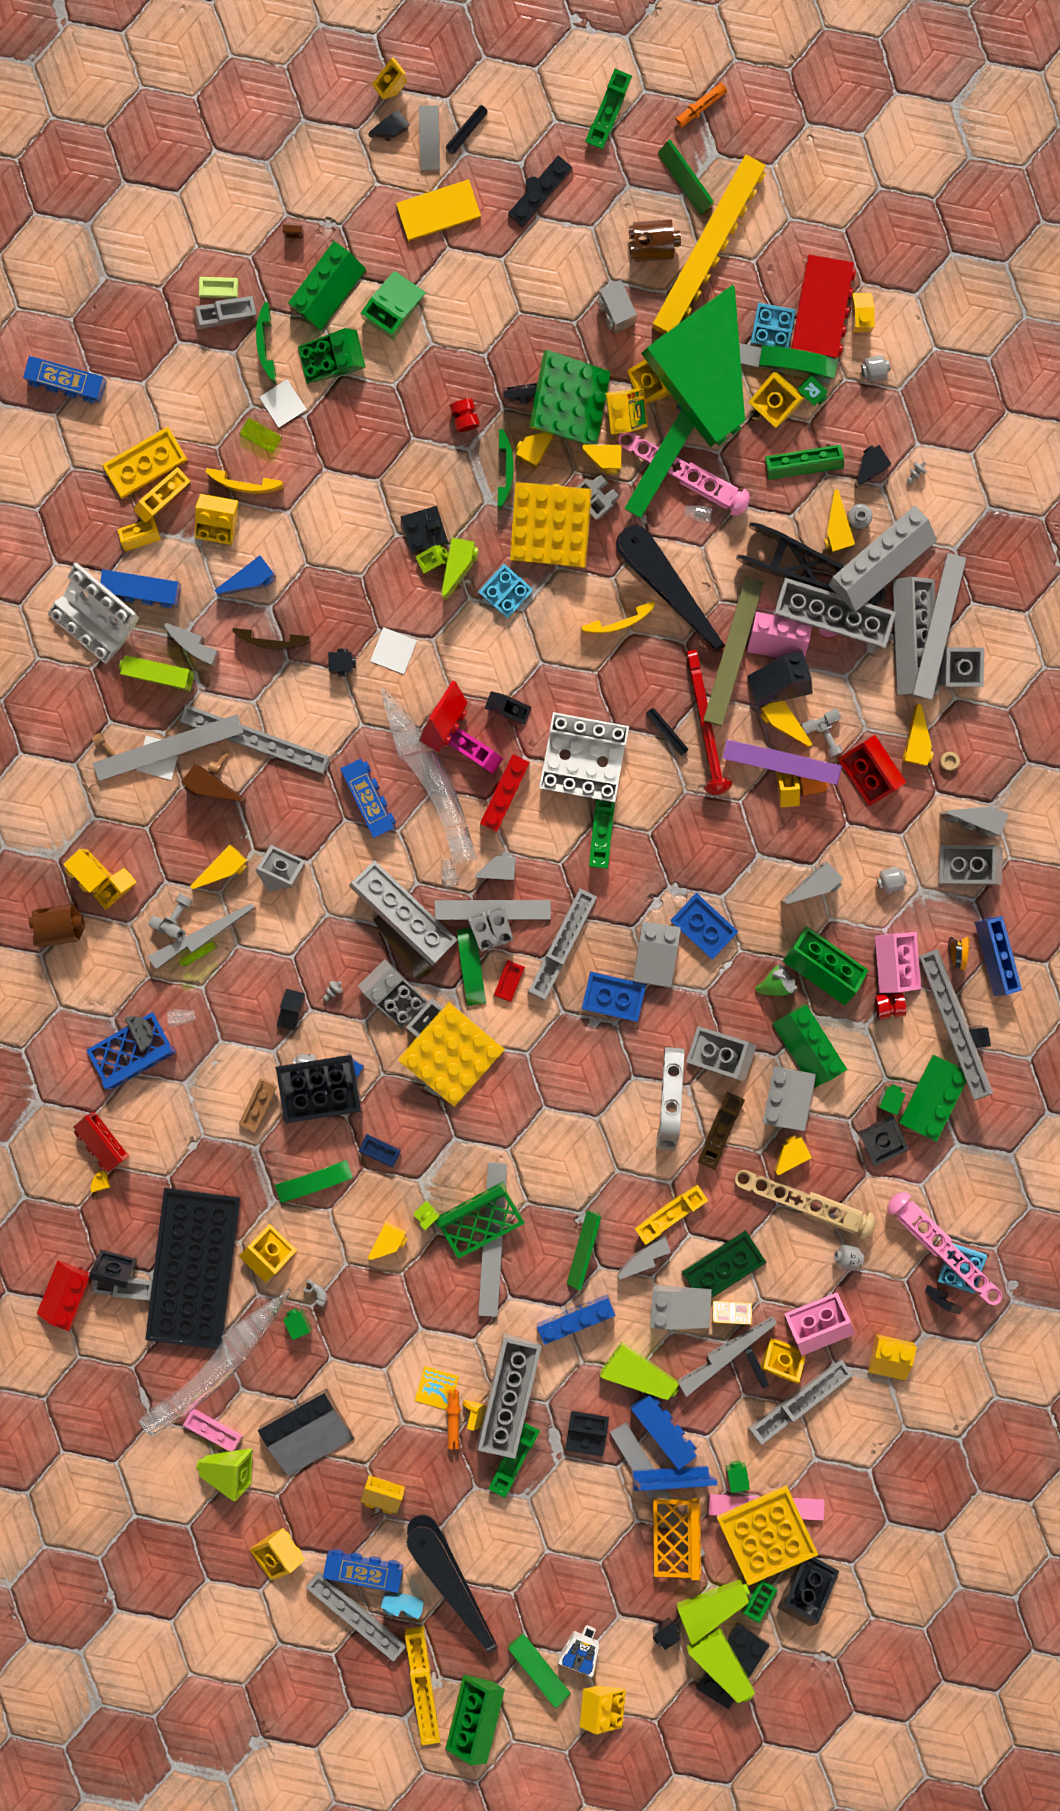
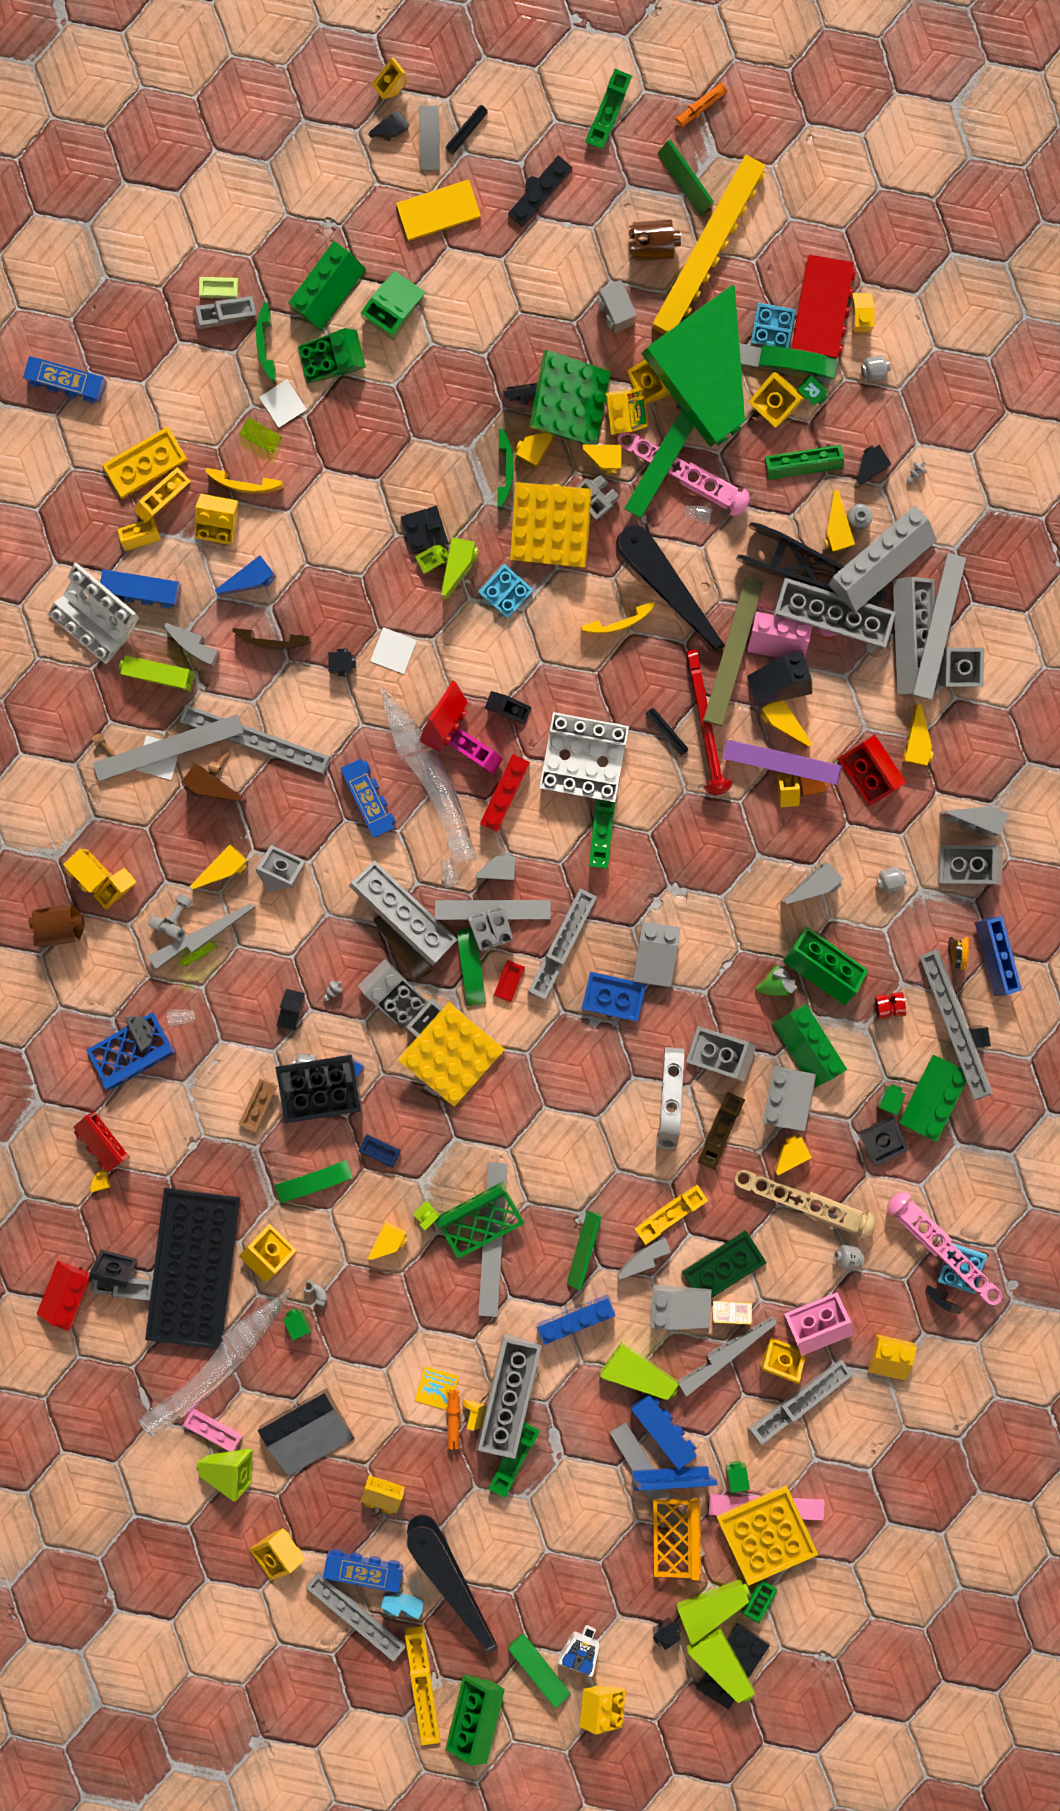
(293, 231): reddish brown tile -> none
(465, 416): red wheel -> none
(586, 1433): black slope -> none
(704, 925): blue plate -> none
(756, 1367): black tile -> none
(808, 1591): black slope -> none
(823, 725): light grey bar -> none
(898, 962): bright pink slope -> none
(949, 761): tan tile -> none

